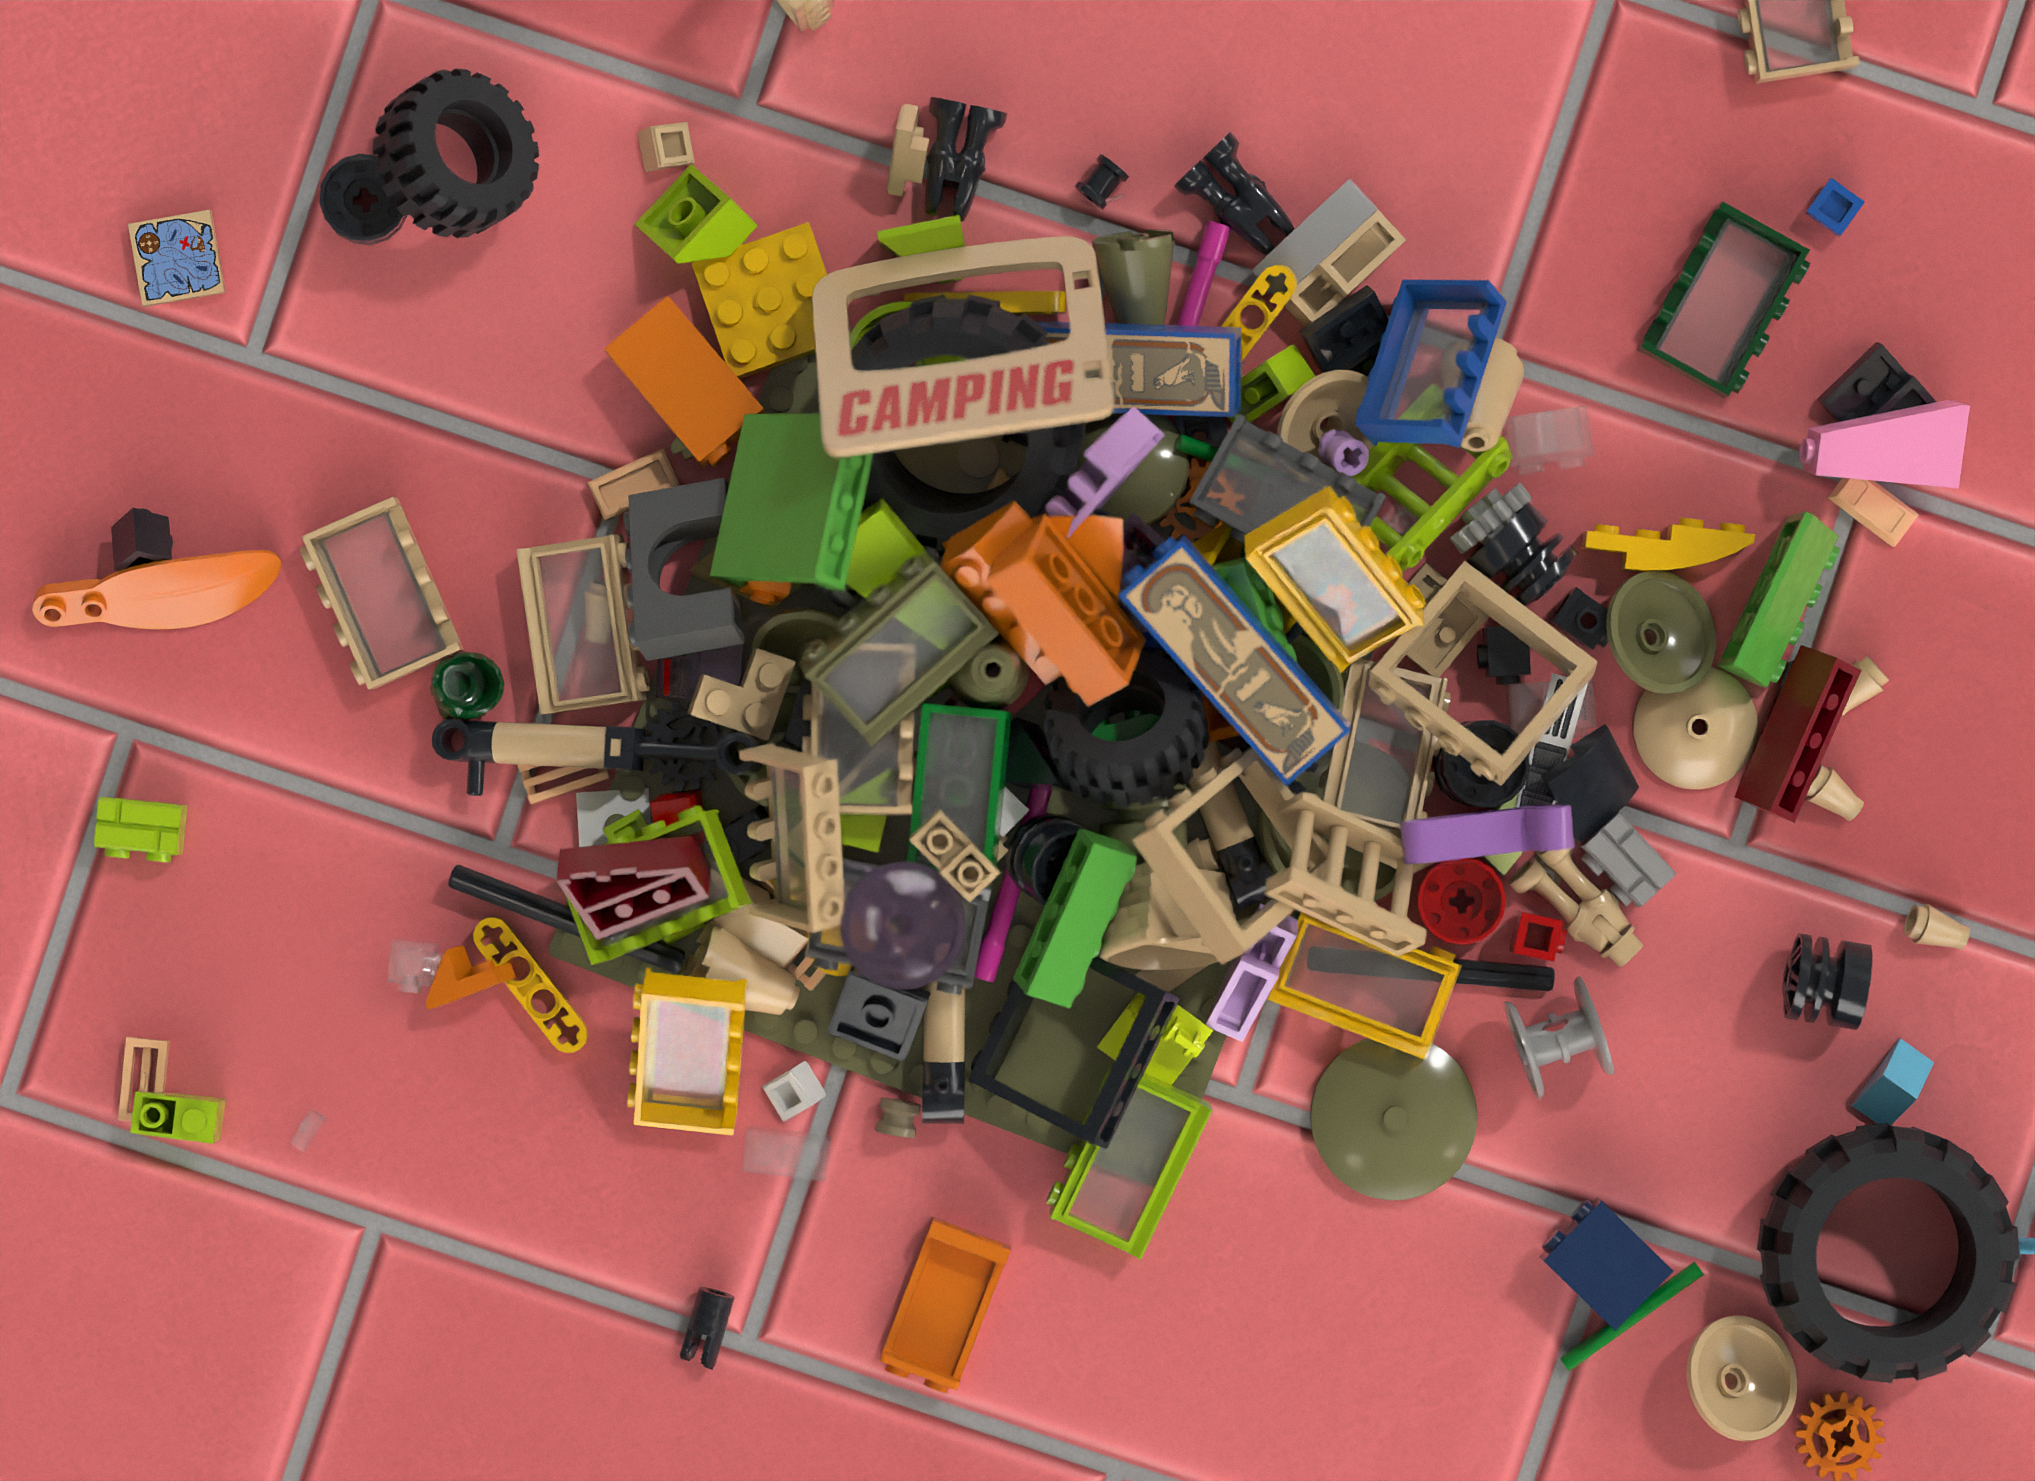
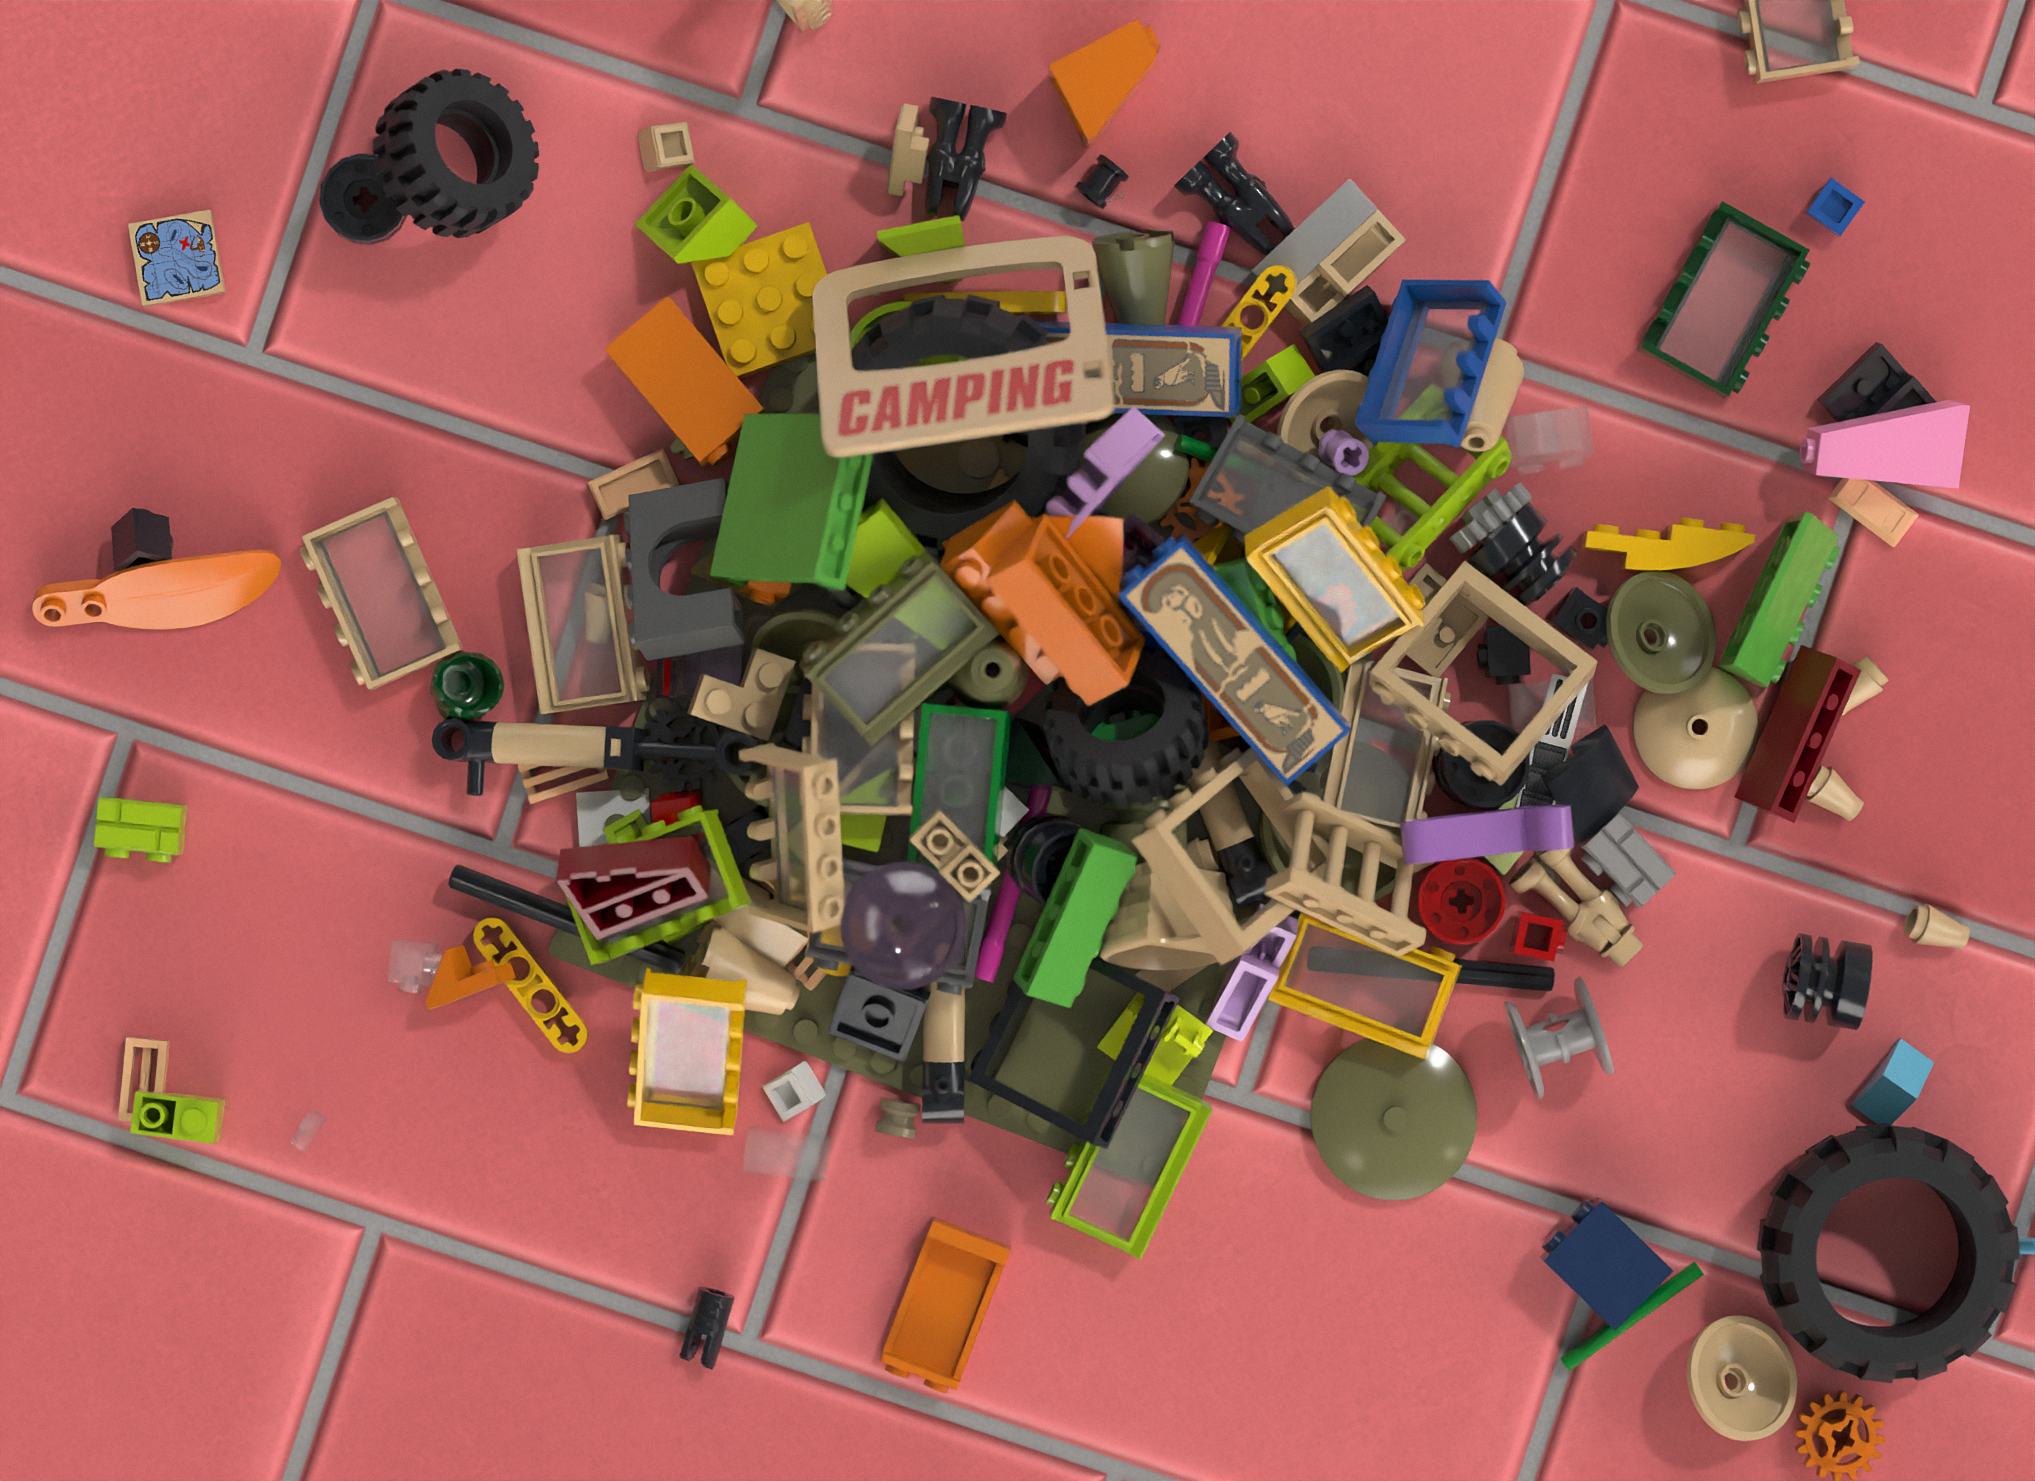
(1103, 77): none -> orange slope

